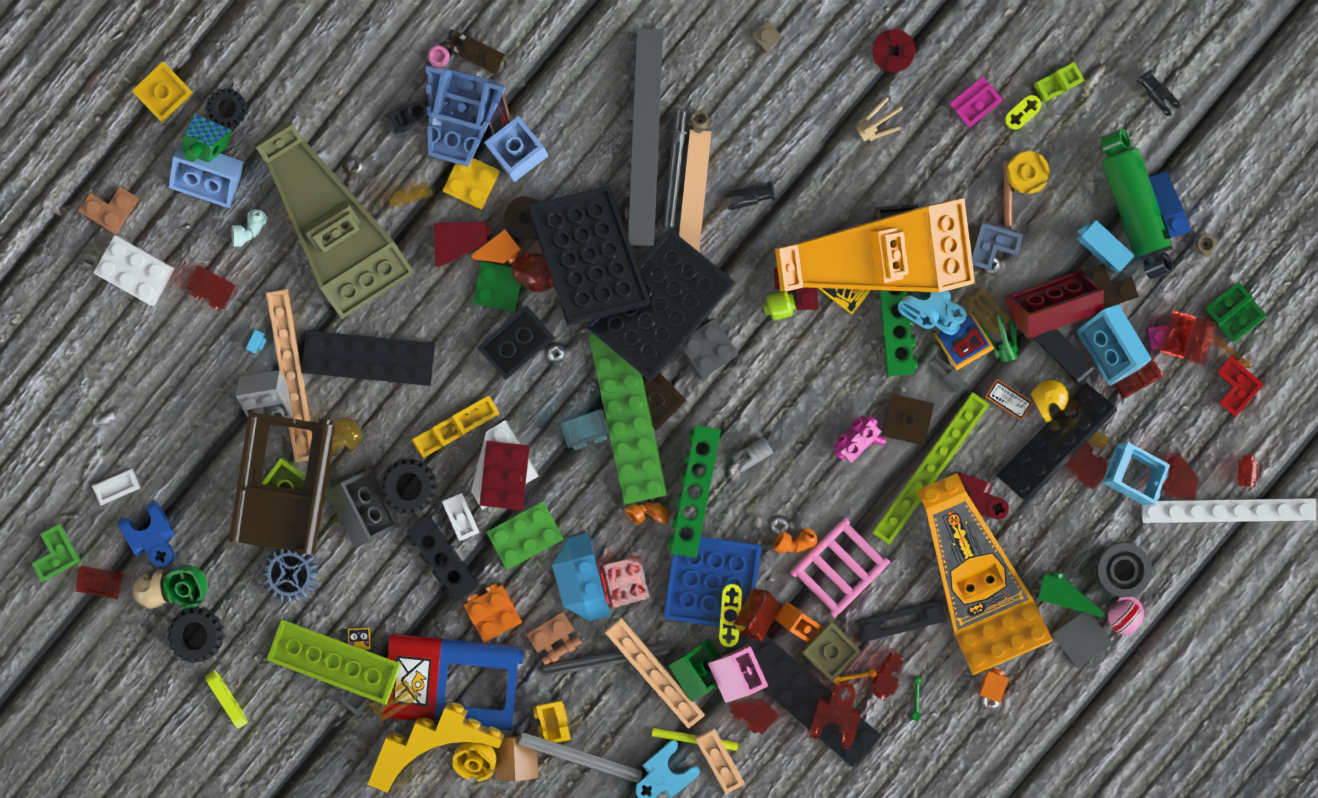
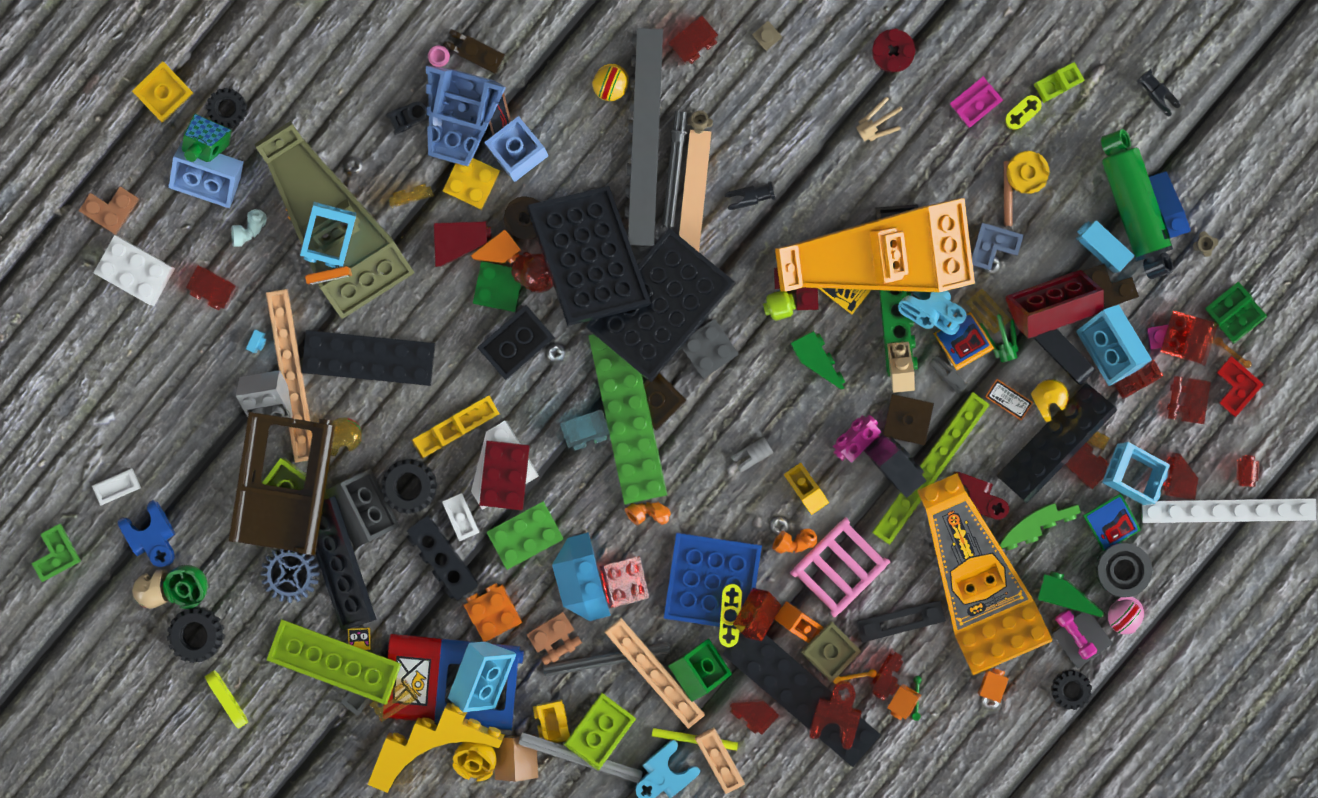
(99, 582): clear red slope -> none
(328, 275): none -> orange tile
(331, 213): none -> medium azure window
(342, 569): none -> black plate
(481, 676): none -> medium azure slope
(599, 731): none -> lime tile
(610, 82): none -> yellow helmet
(694, 40): none -> clear red brick
(710, 438): green brick -> none
(737, 674): bright pink slope -> none
(806, 488): none -> yellow slope
(812, 355): none -> green slope
(896, 464): none -> black brick
(901, 367): none -> tan slope
(903, 702): none -> orange brick
(1029, 529): none -> bright green slope
(1080, 699): none -> black tyre
(1086, 649): none -> dark pink piece
(1111, 522): none -> slope
(1195, 400): none -> clear red plate

